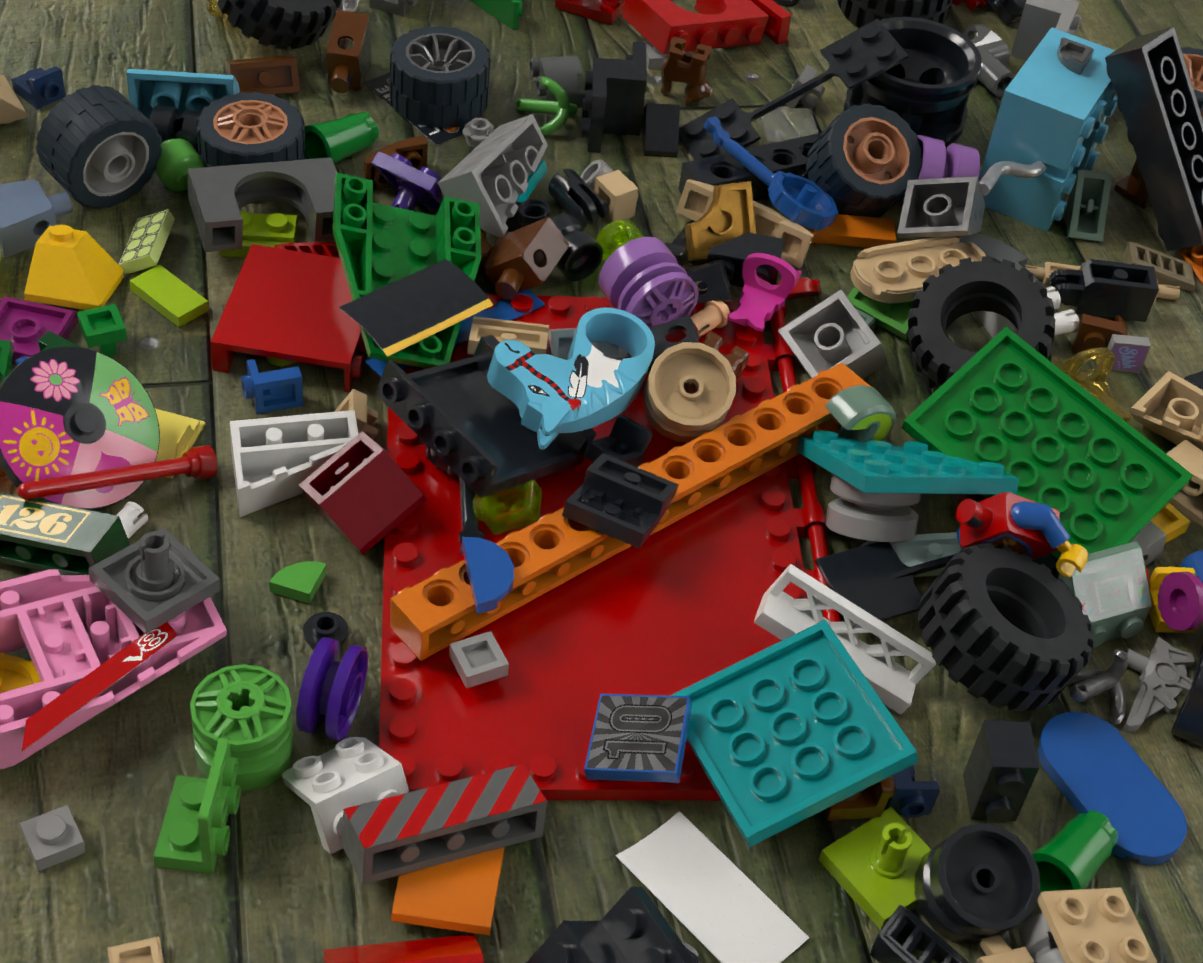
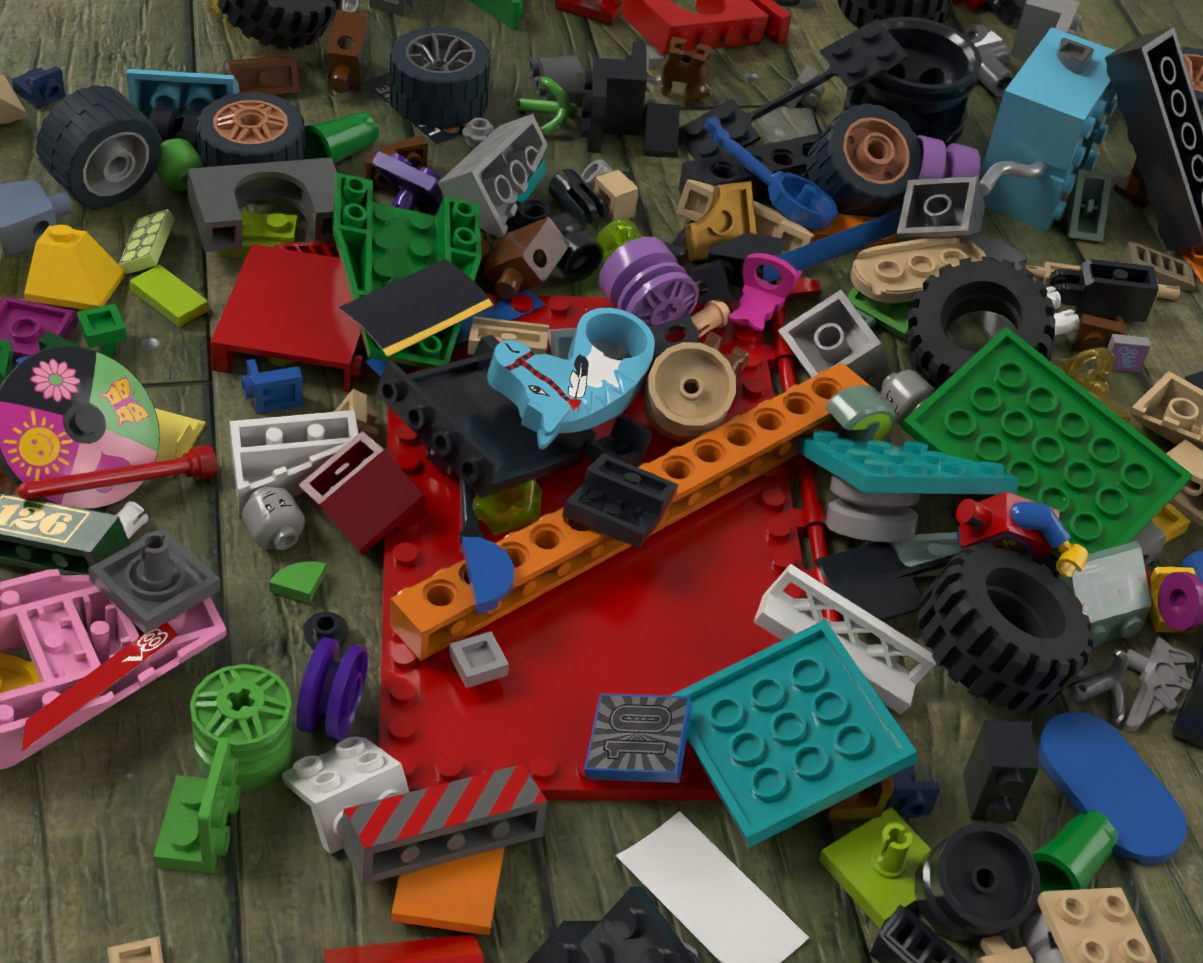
(52, 838): light grey plate -> none
(272, 517): none -> light grey head
(836, 244): none -> blue sticker
(905, 392): none -> light grey head

